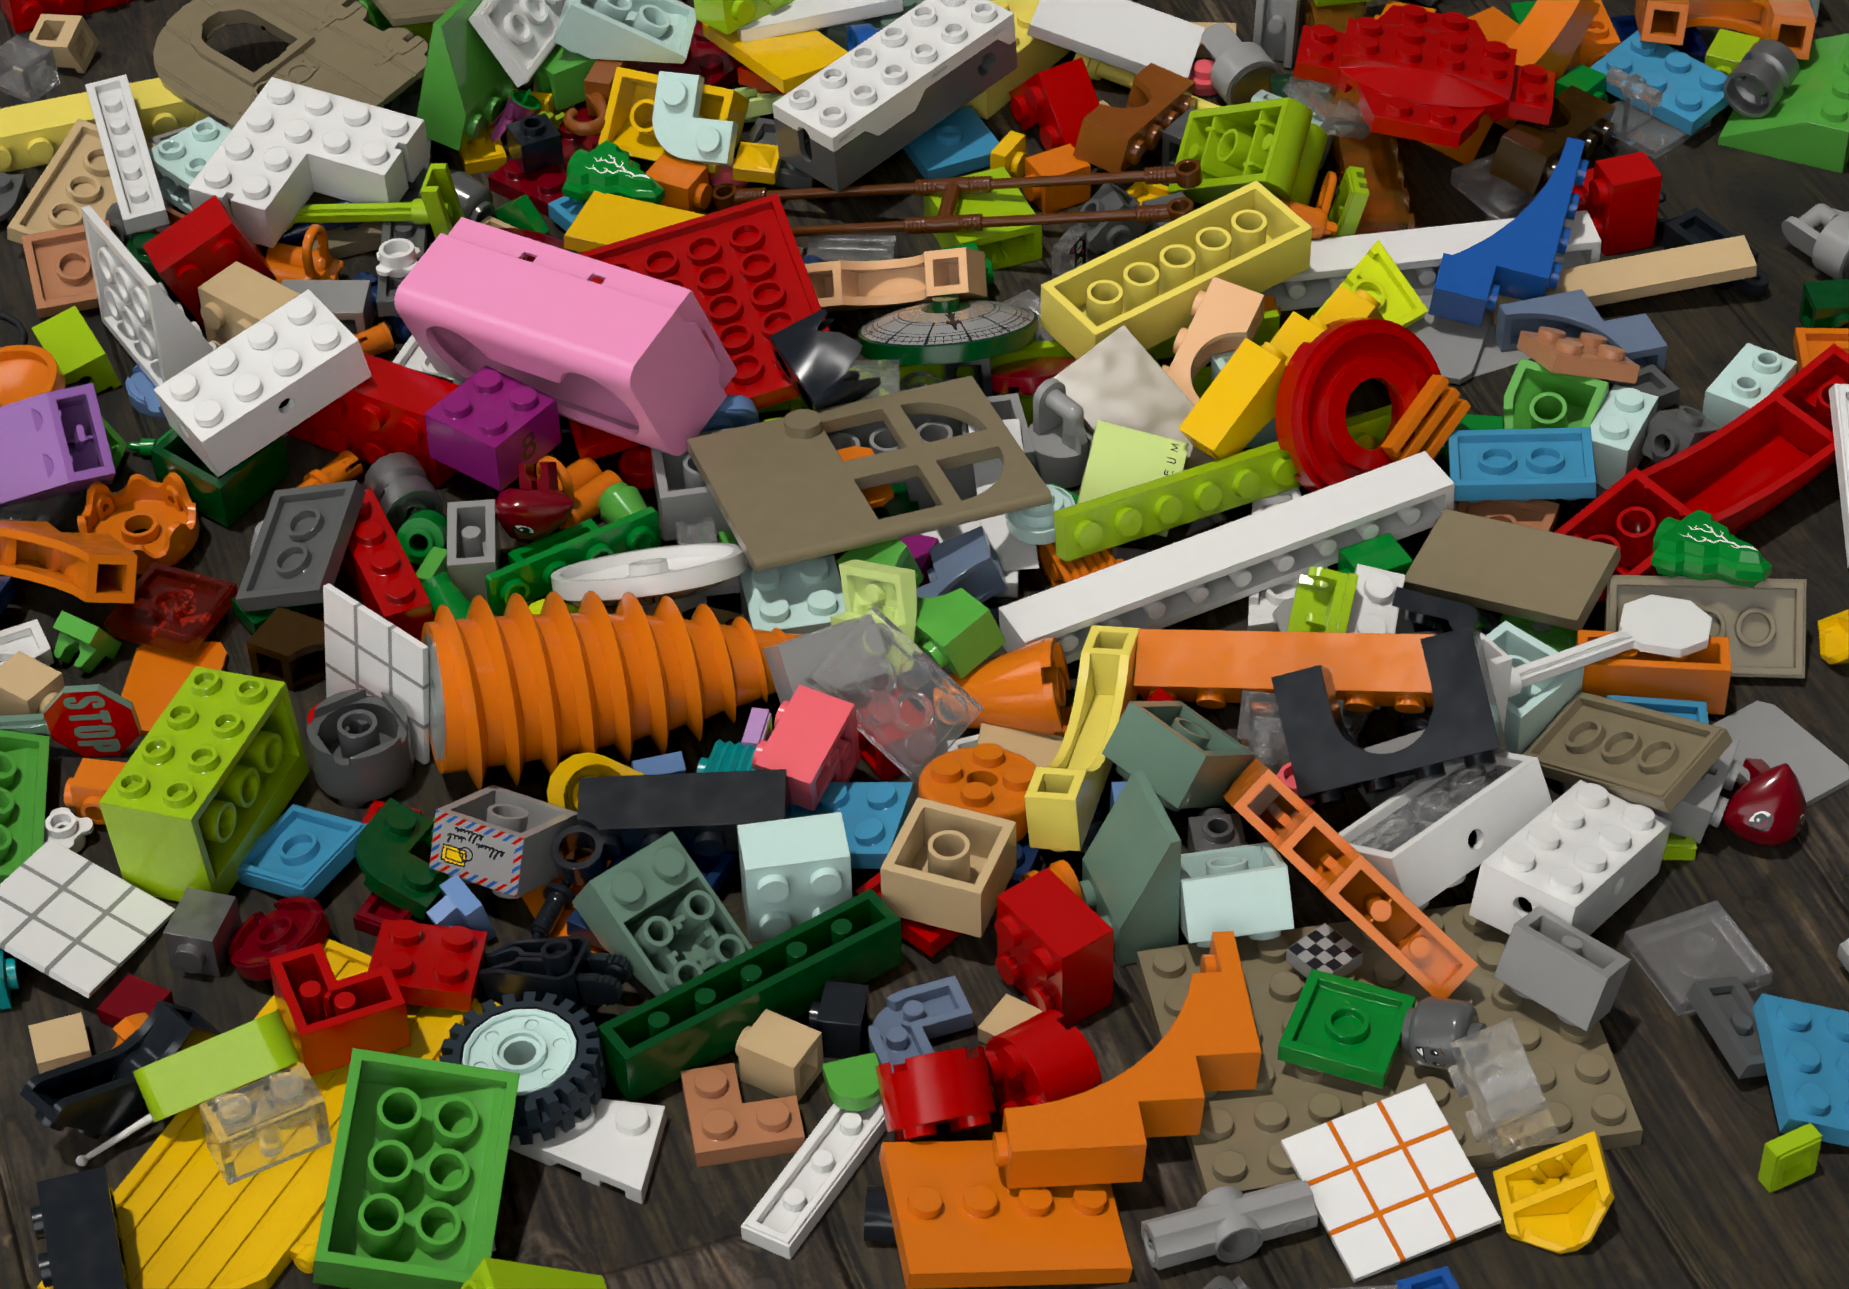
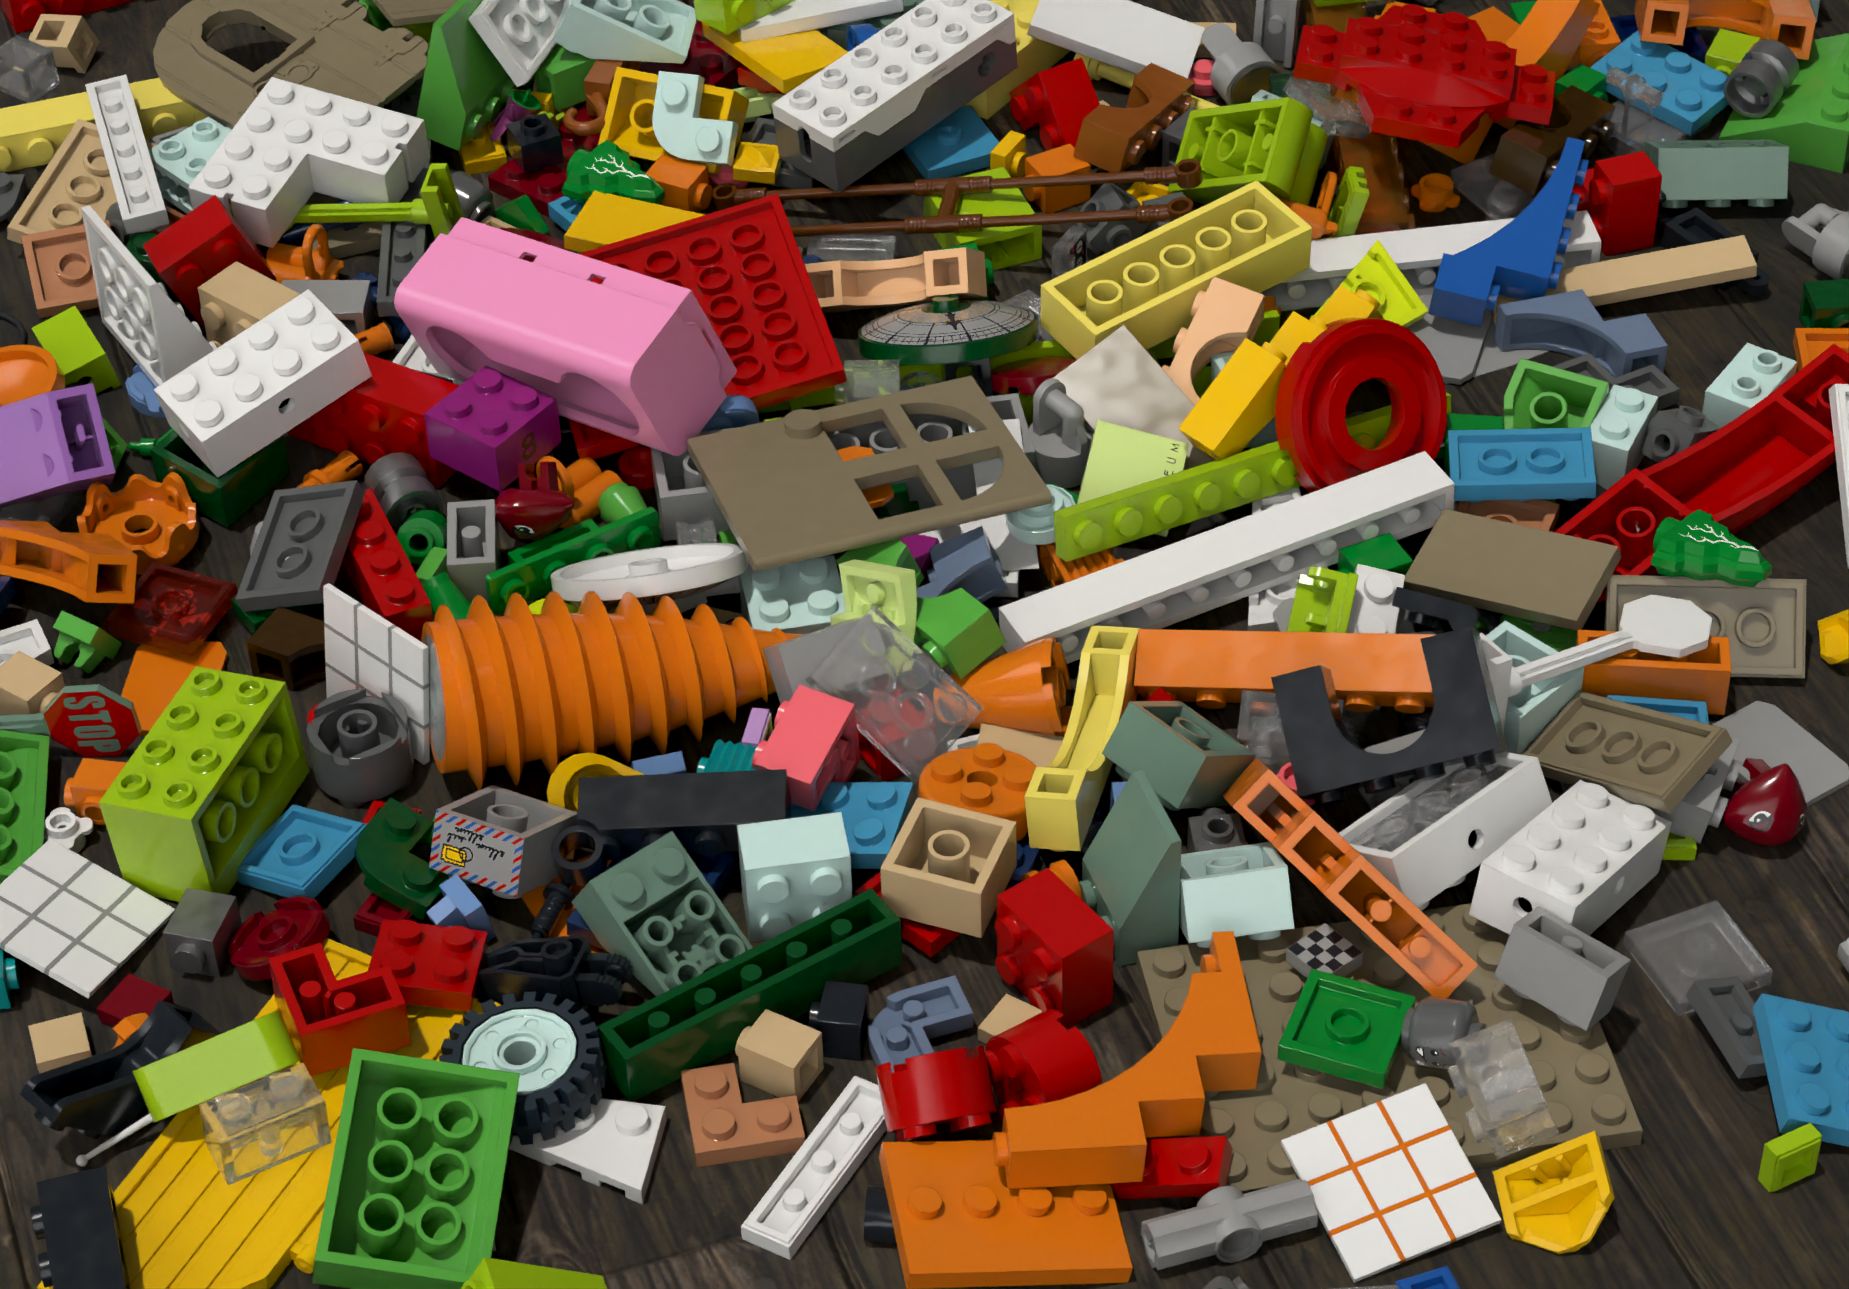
(397, 257): white plate -> none
(820, 363): black piece -> none
(853, 1082): bright green tile -> none
(1180, 1168): none -> red plate
(1430, 431): orange tile -> none
(1435, 193): none -> orange plate
(1580, 356): nougat plate -> none
(1721, 171): none -> sand green slope

